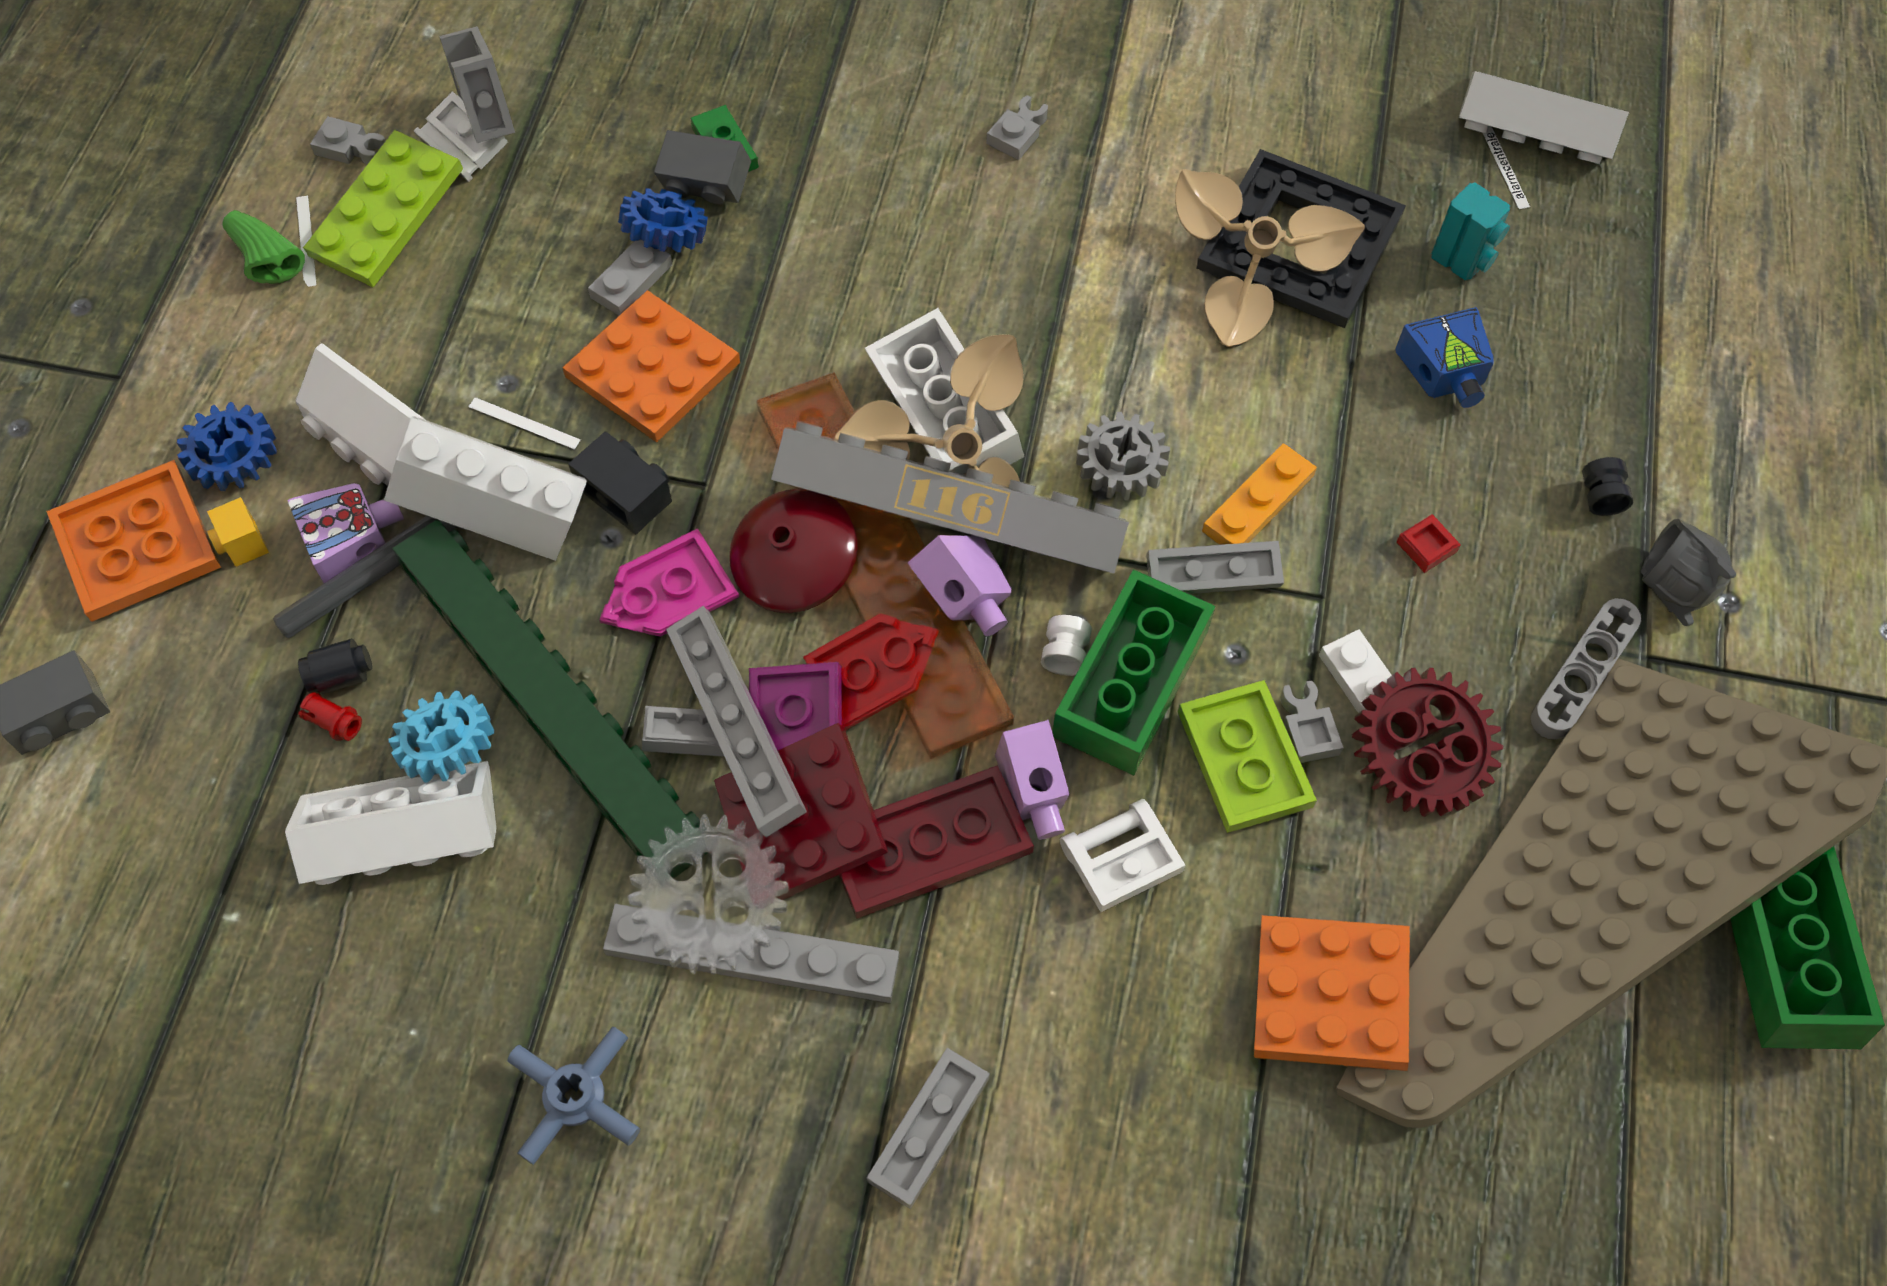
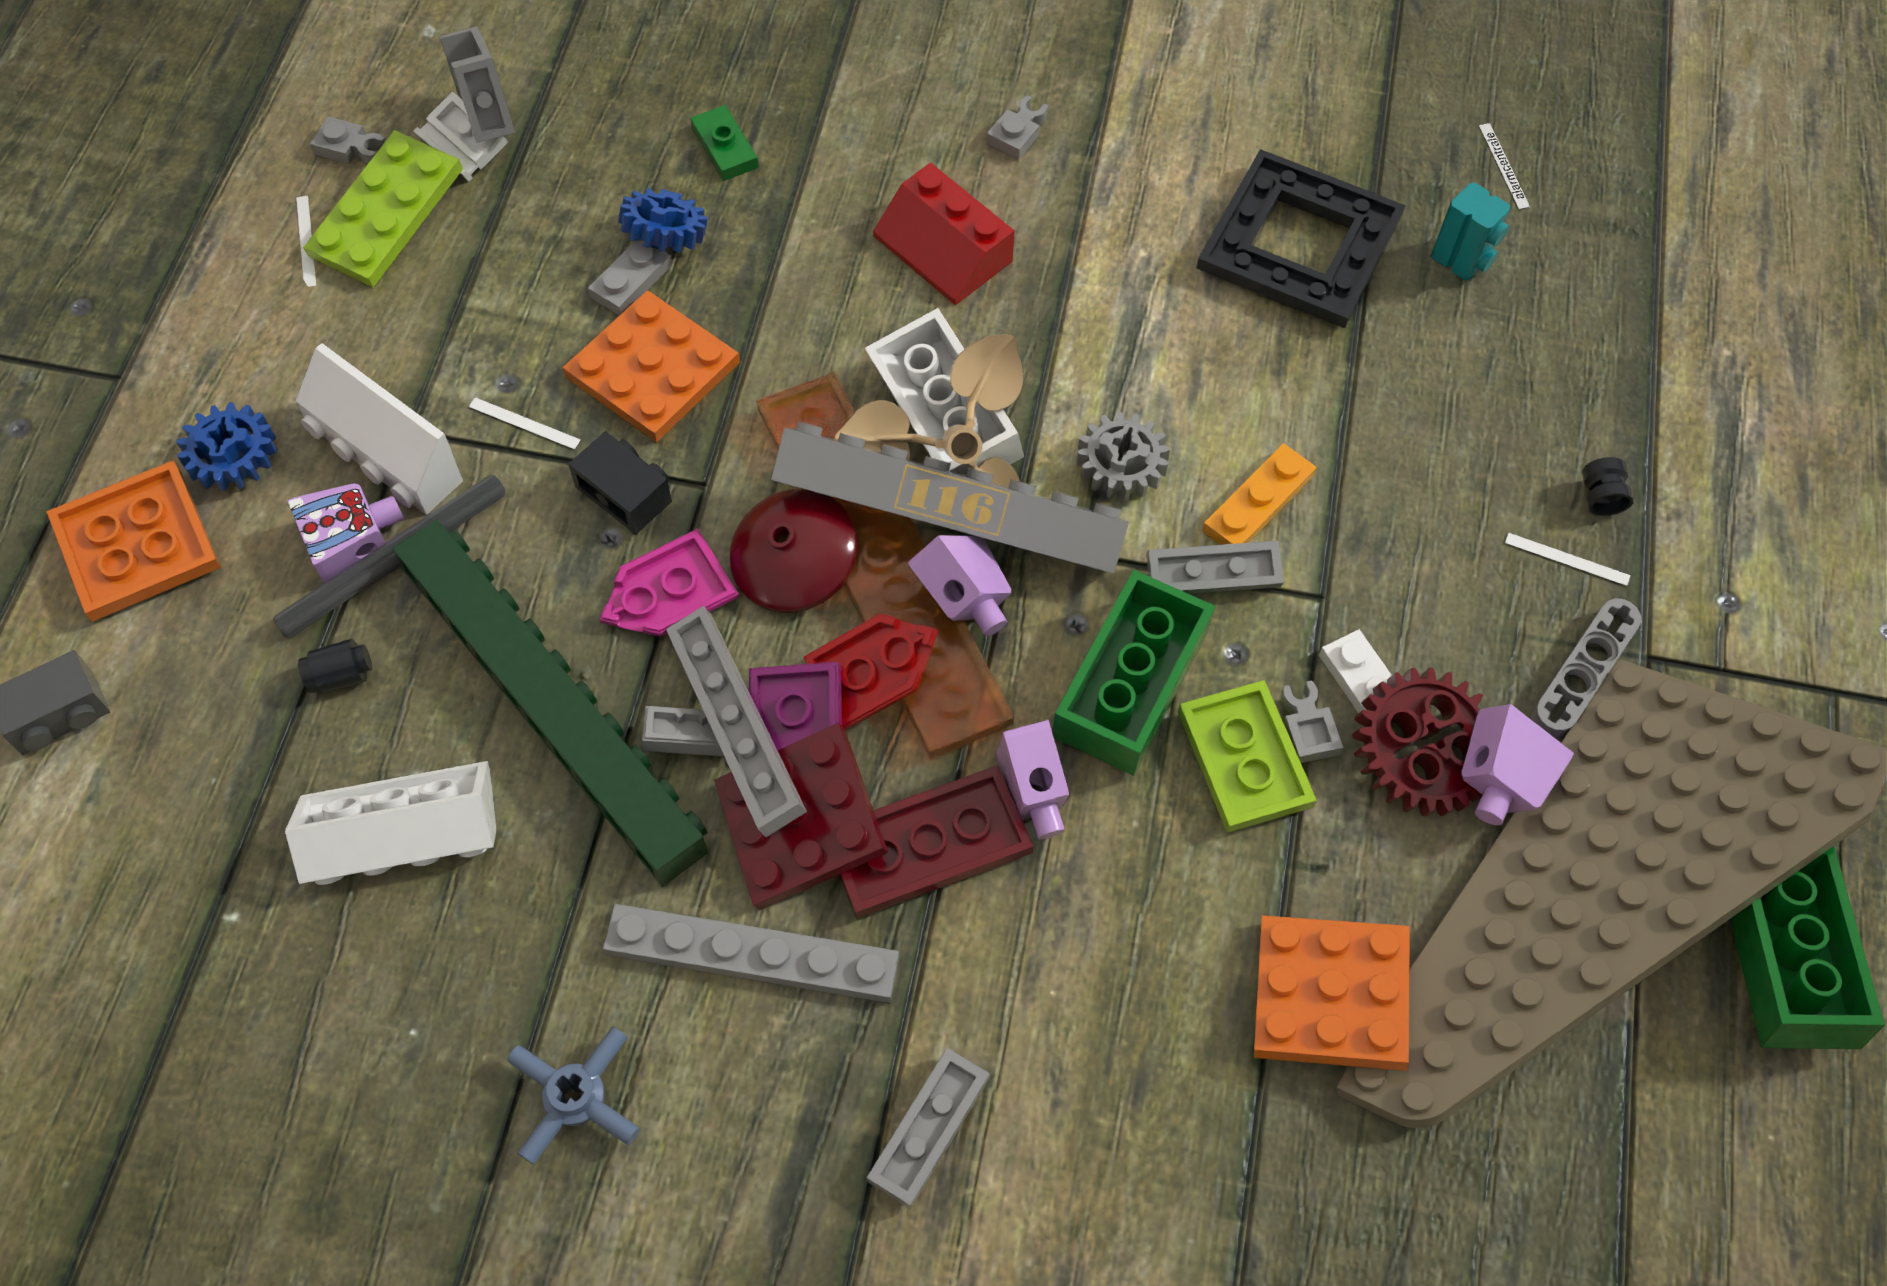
(236, 532): yellow plate -> none
(265, 251): bright green piece -> none
(339, 721): red pin -> none
(441, 736): medium azure gear -> none
(484, 488): white slope -> none
(665, 897): clear gear -> none
(702, 167): dark grey brick -> none
(945, 234): none -> red slope
(1066, 644): white wheel -> none
(1128, 867): white plate -> none
(1236, 306): tan plant -> none
(1428, 543): red tile -> none
(1448, 355): blue torso -> none
(1511, 763): none -> lavender torso
(1542, 115): white slope -> none
(1567, 559): none -> white sticker
(1687, 569): dark grey helmet -> none

